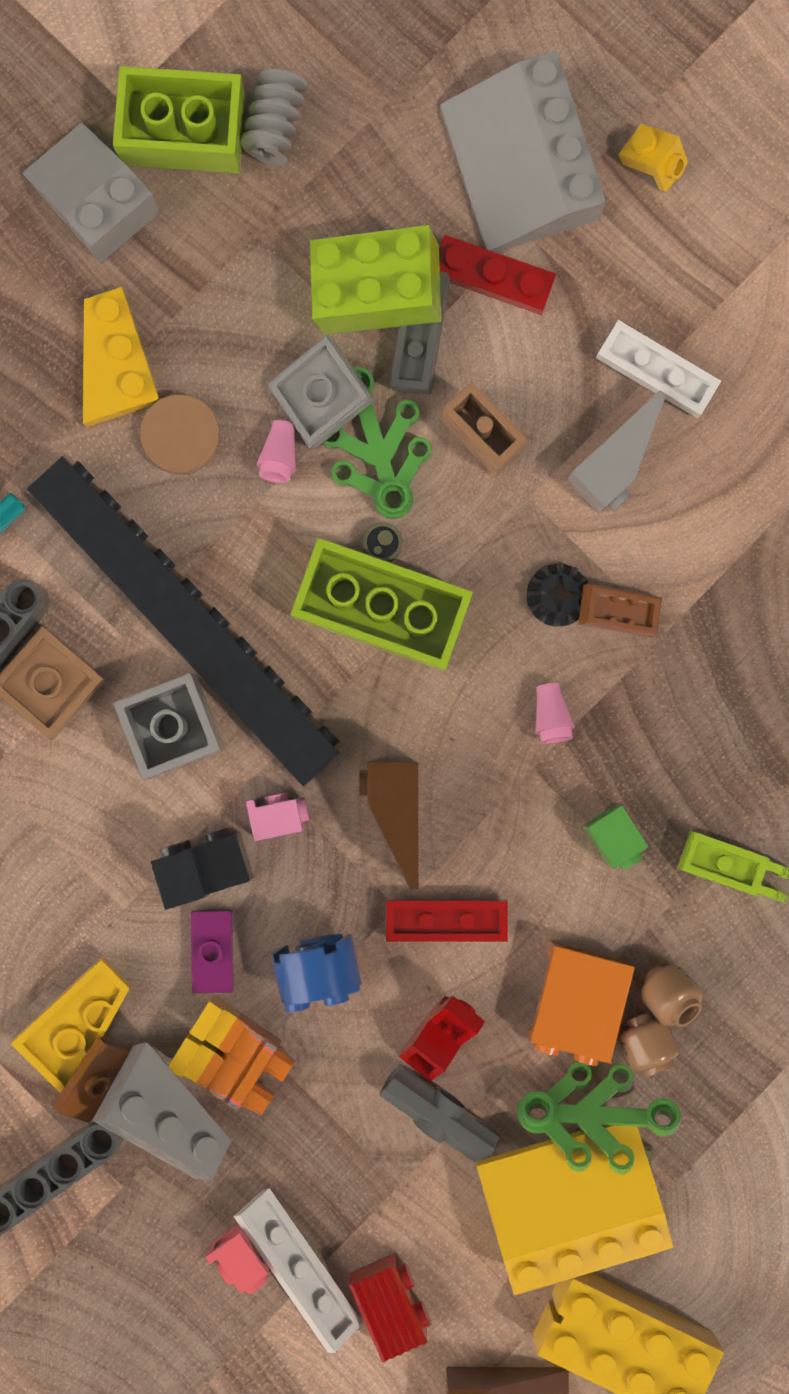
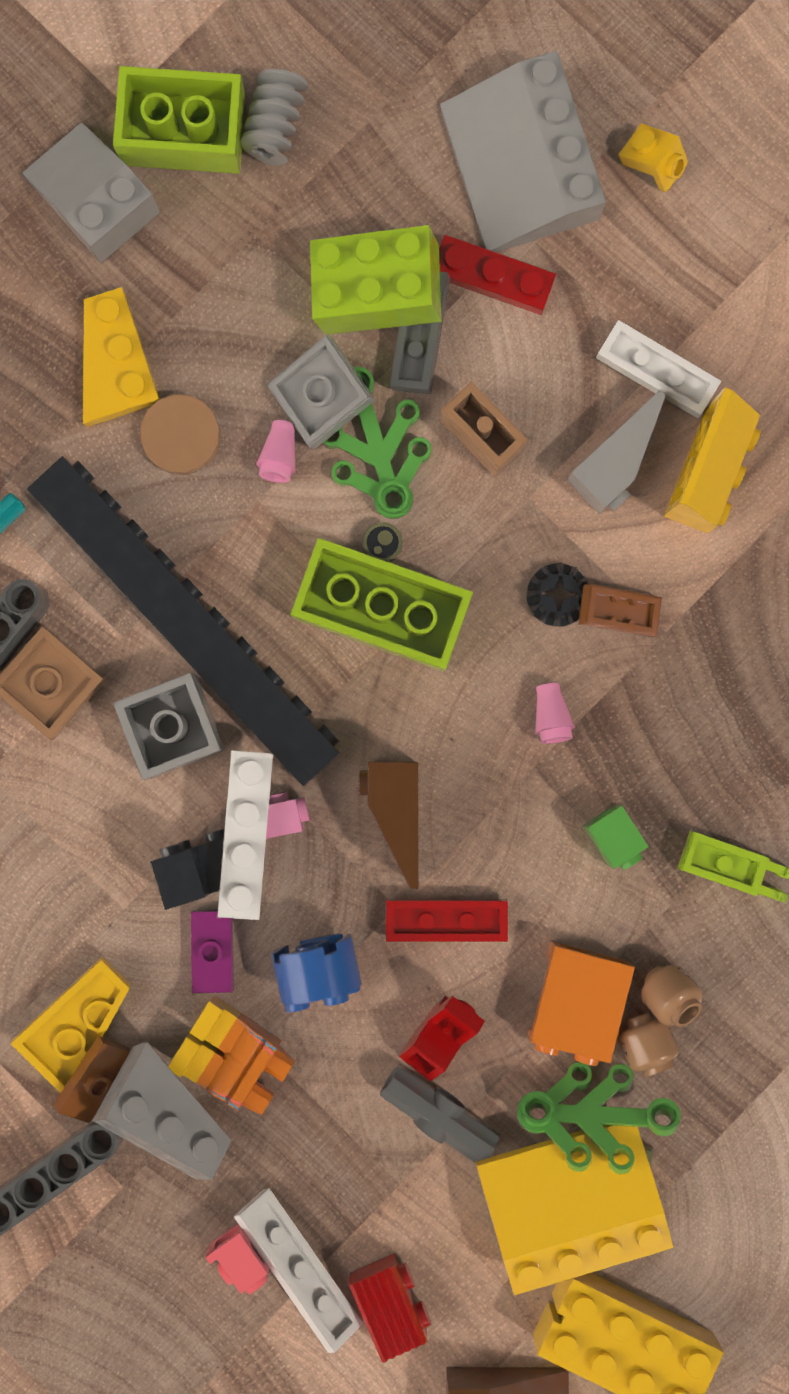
(245, 835): none -> white plate
(714, 463): none -> yellow slope

